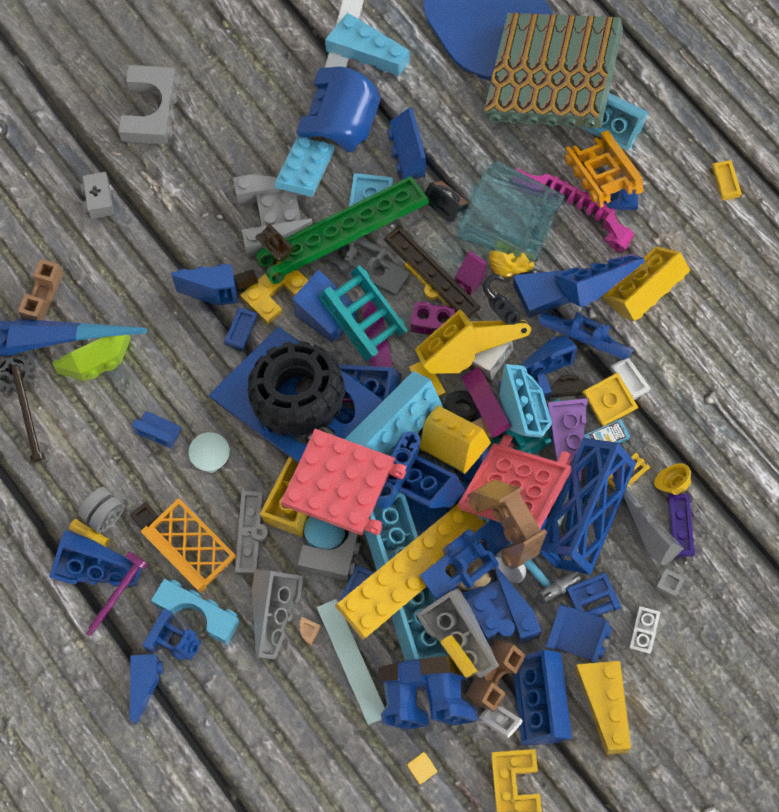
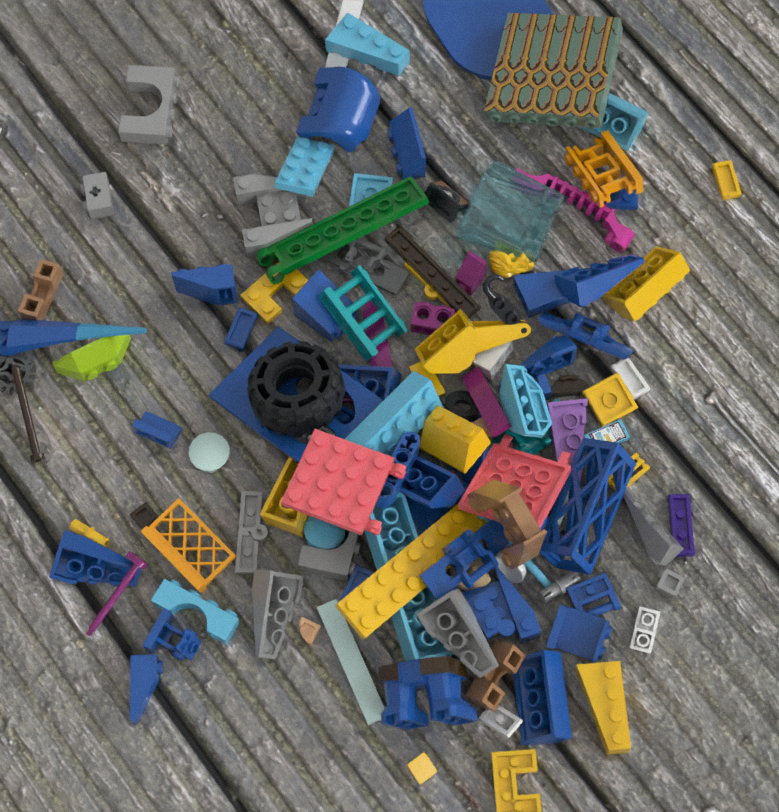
(101, 509): light grey wheel -> none
(246, 279): dark brown tile -> none
(274, 243): dark brown hips -> none
(458, 656): yellow tile -> none
(674, 479): yellow piece -> none

